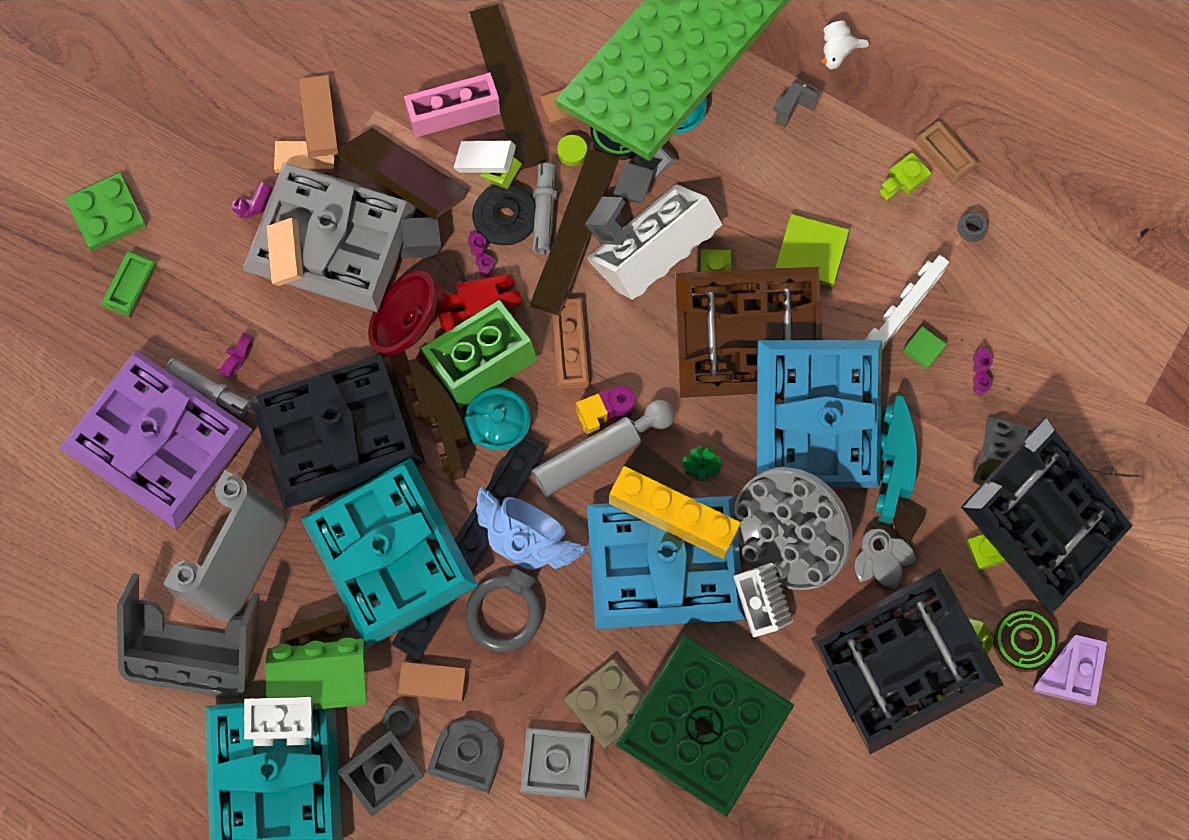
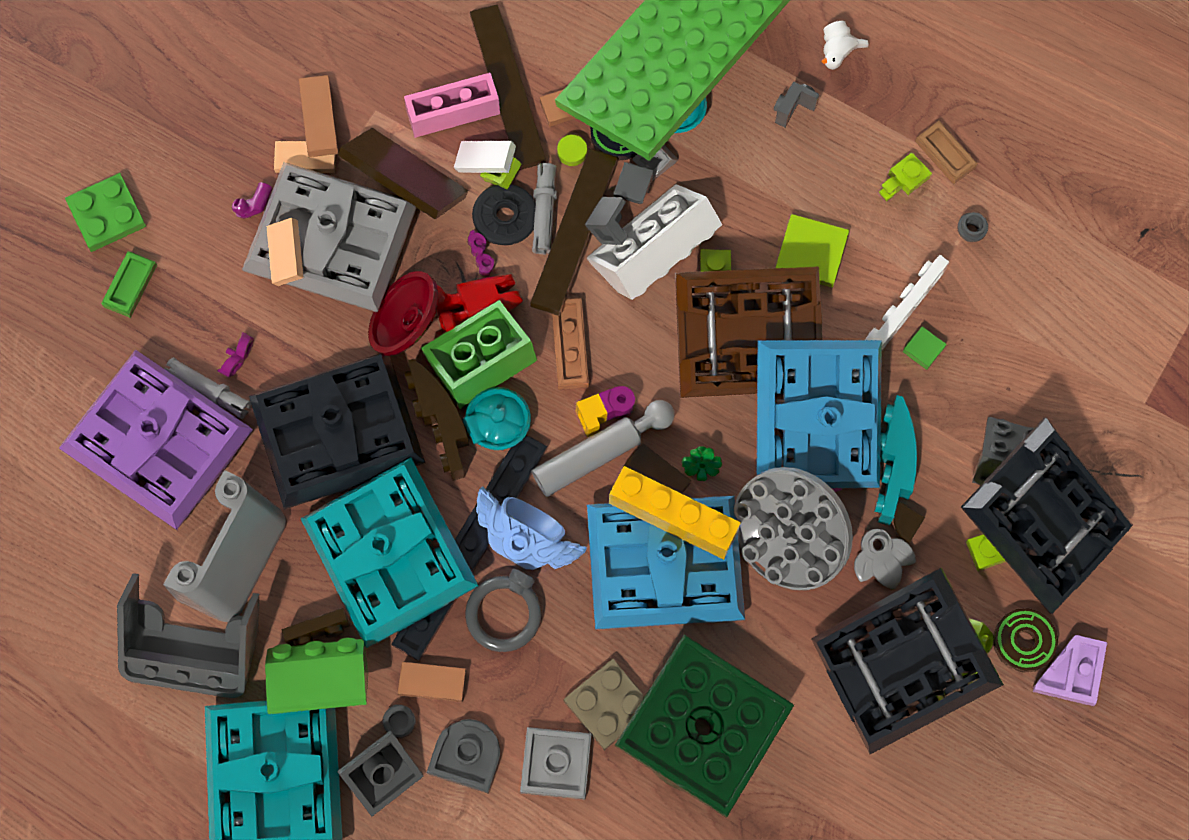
(278, 719): white bracket -> none
(420, 237): dark grey panel -> none
(762, 600): white brick -> none
(981, 380): magenta piece -> none

